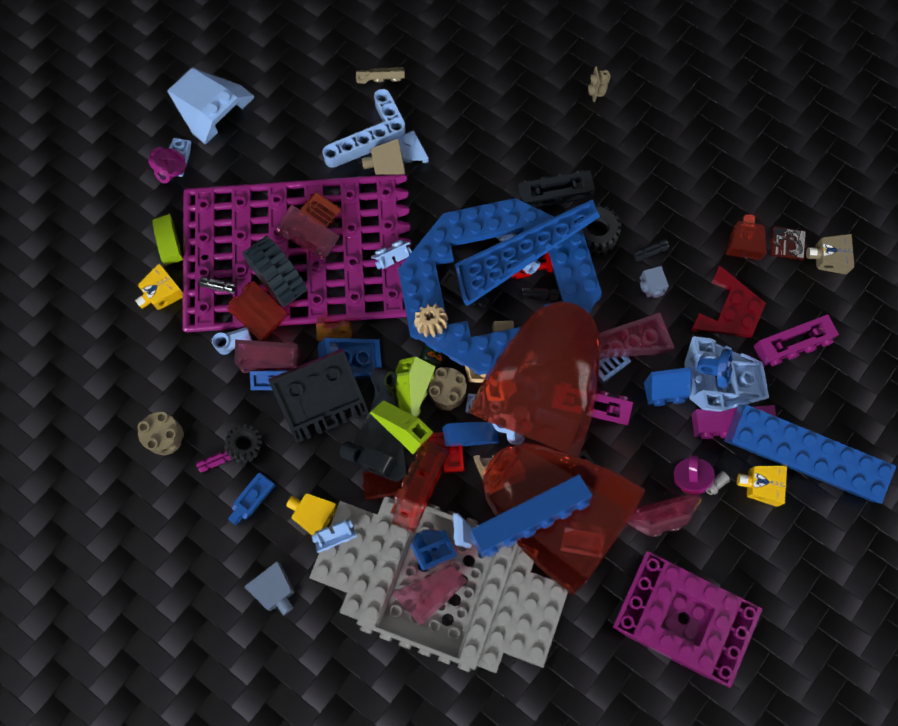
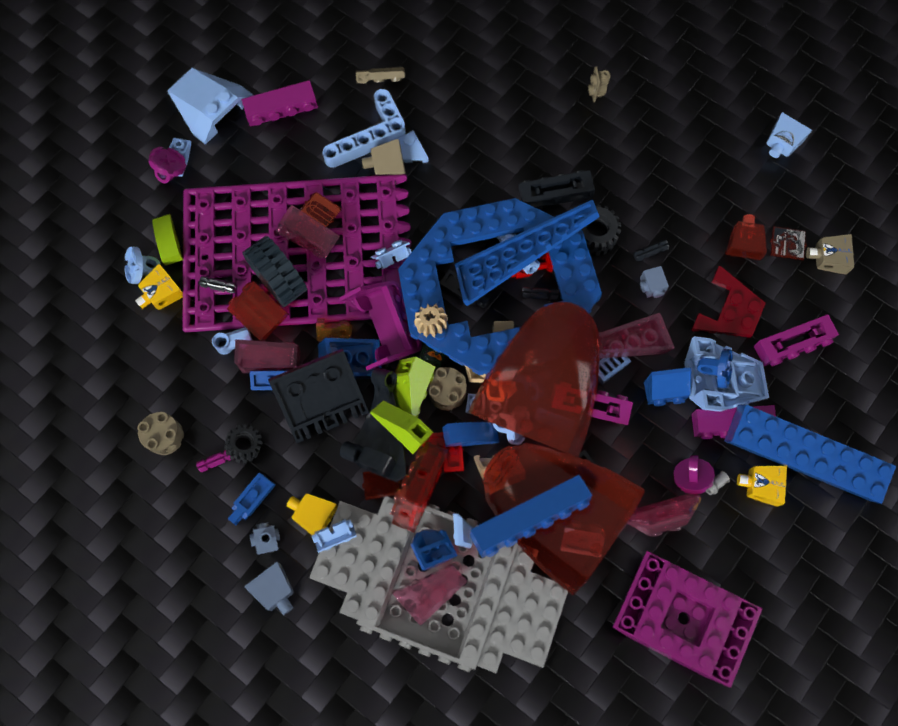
(137, 265): none -> light blue tile
(268, 545): none -> sand blue brick
(279, 103): none -> magenta brick
(390, 320): none -> magenta windscreen
(786, 136): none -> light blue torso

